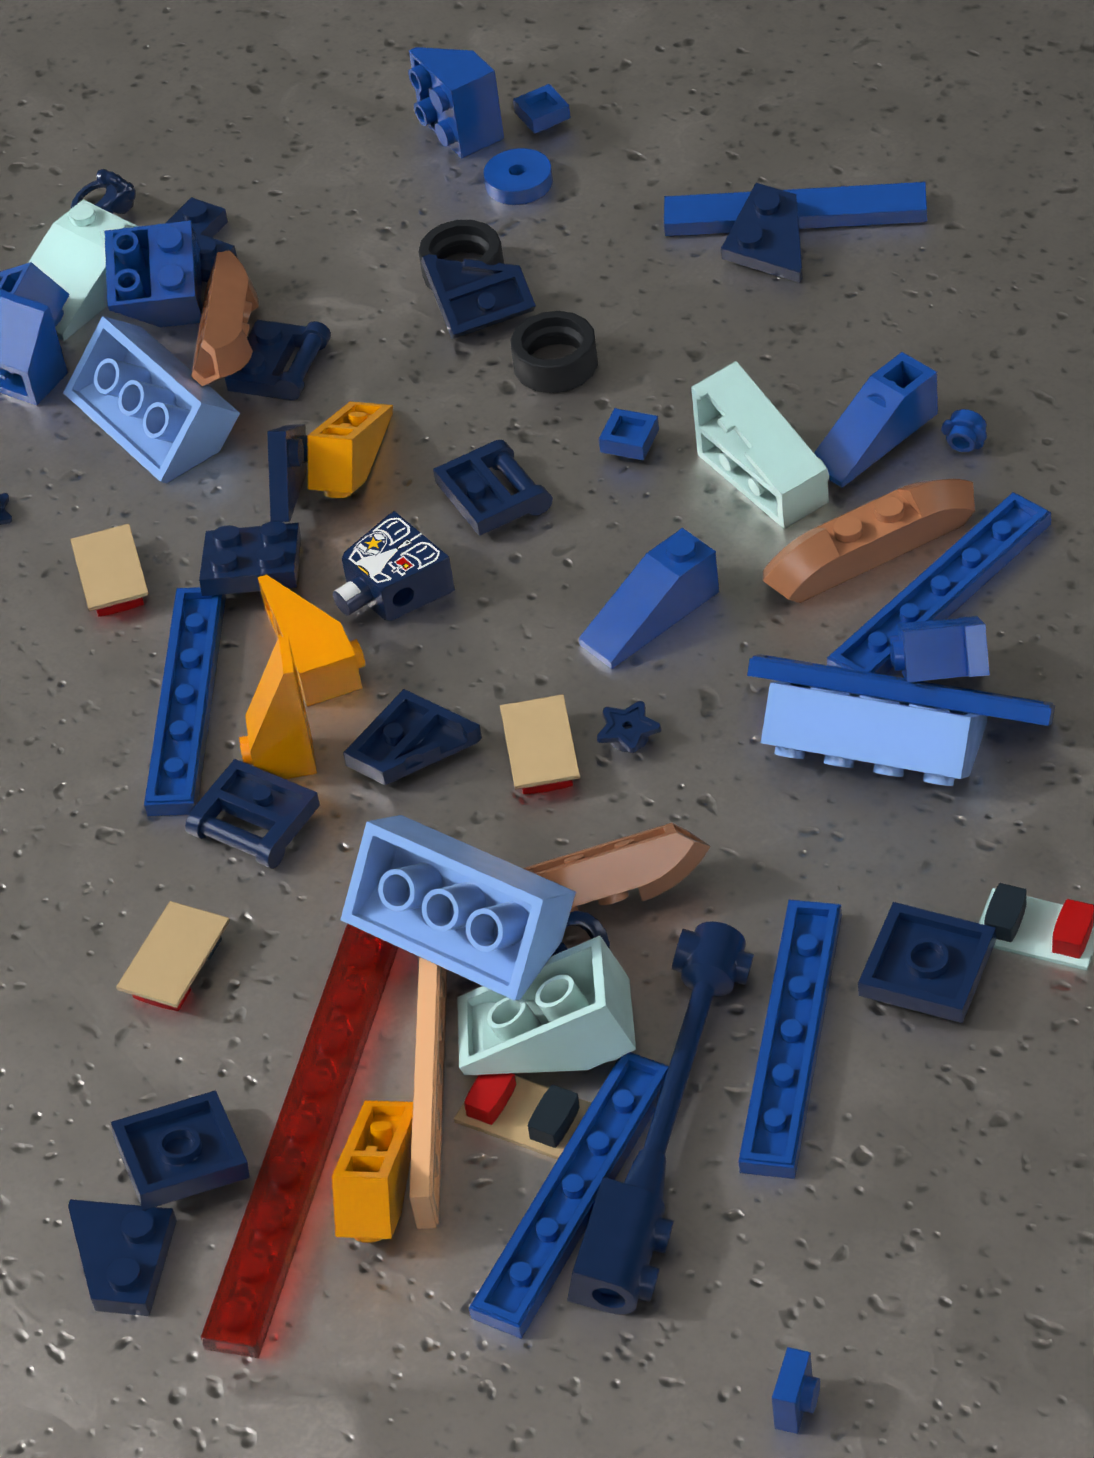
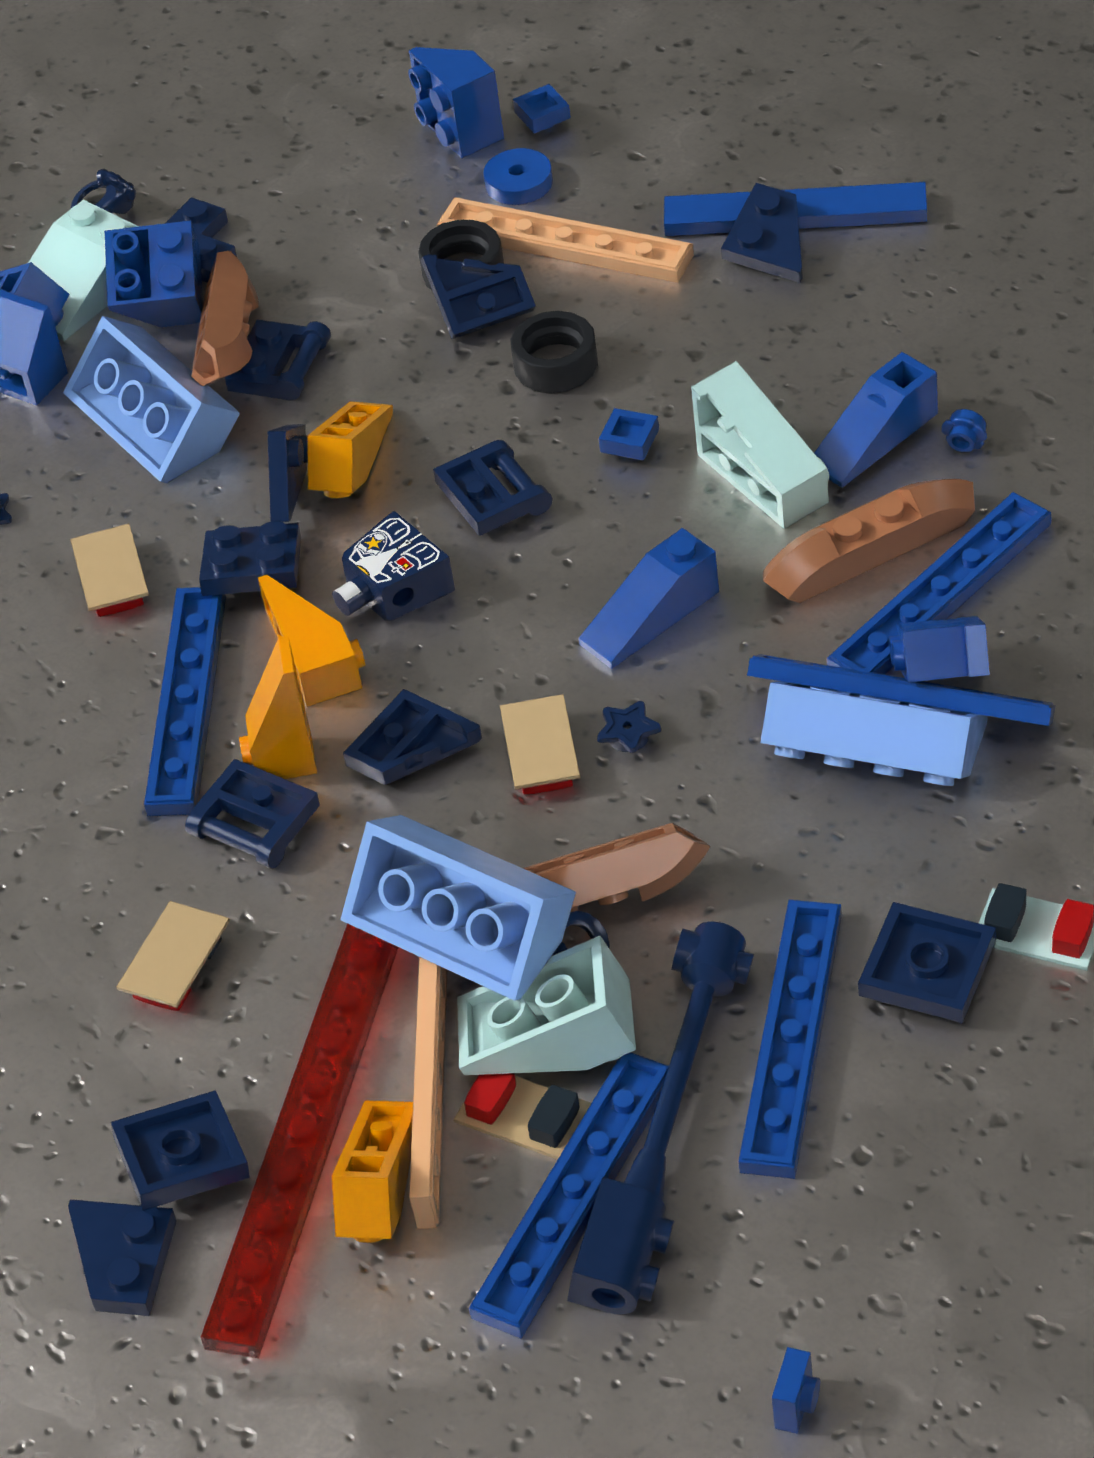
(578, 240): none -> light nougat tile

